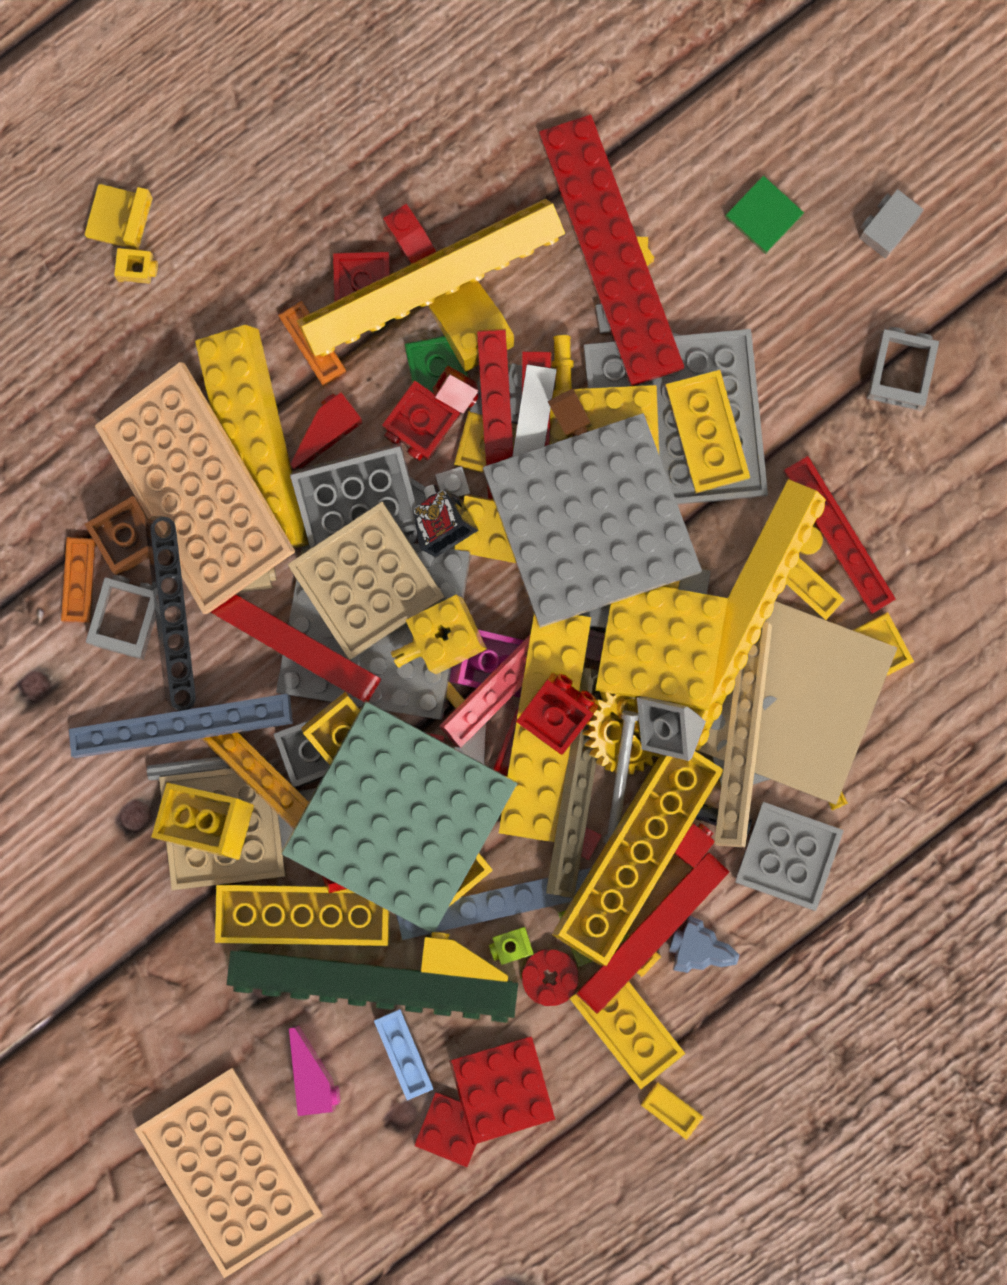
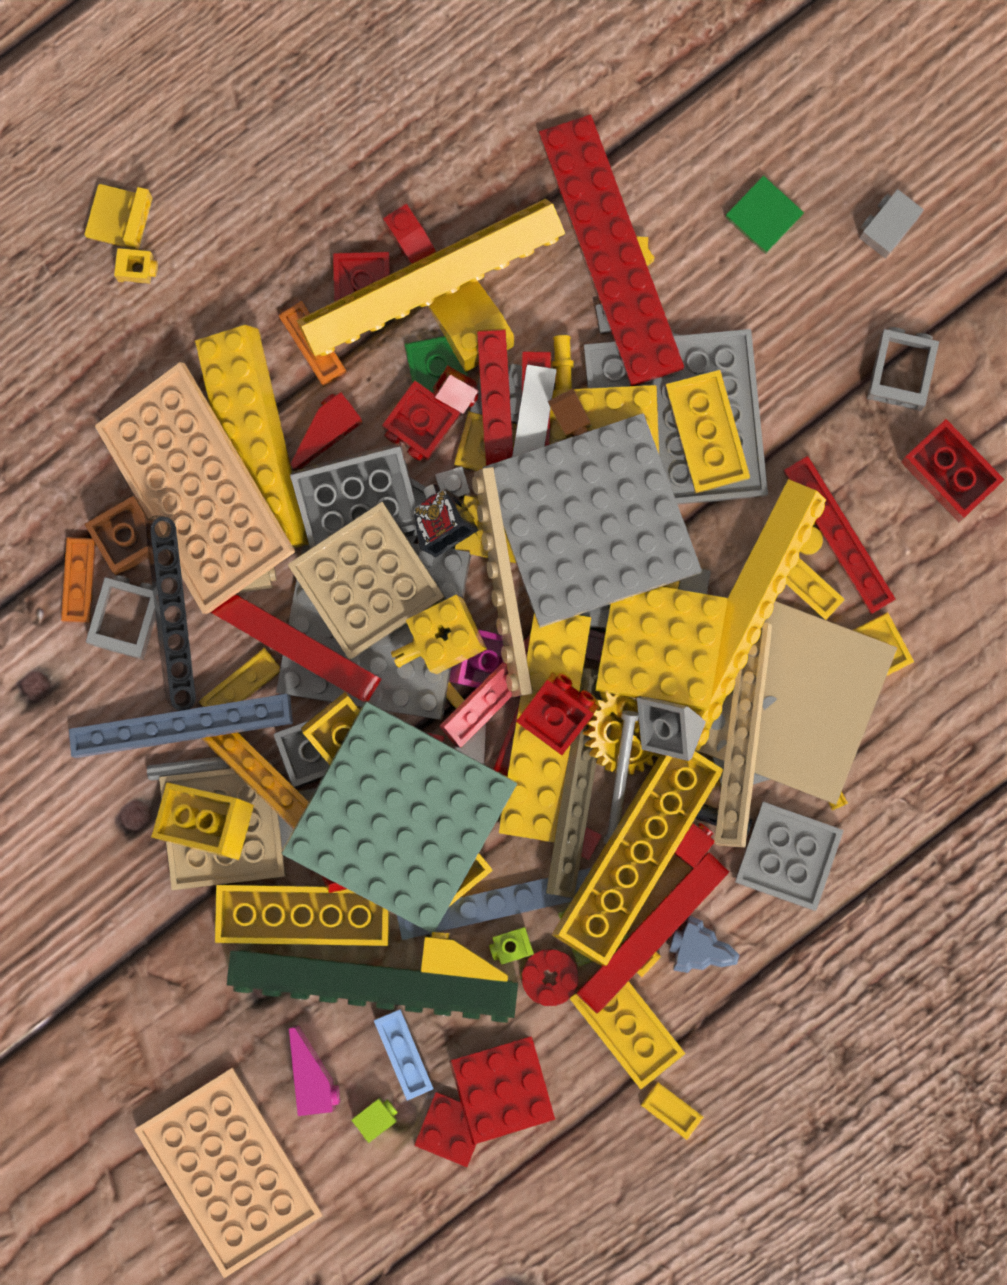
(243, 681): none -> yellow tile
(375, 1119): none -> lime brick
(500, 572): none -> tan plate
(952, 470): none -> red brick

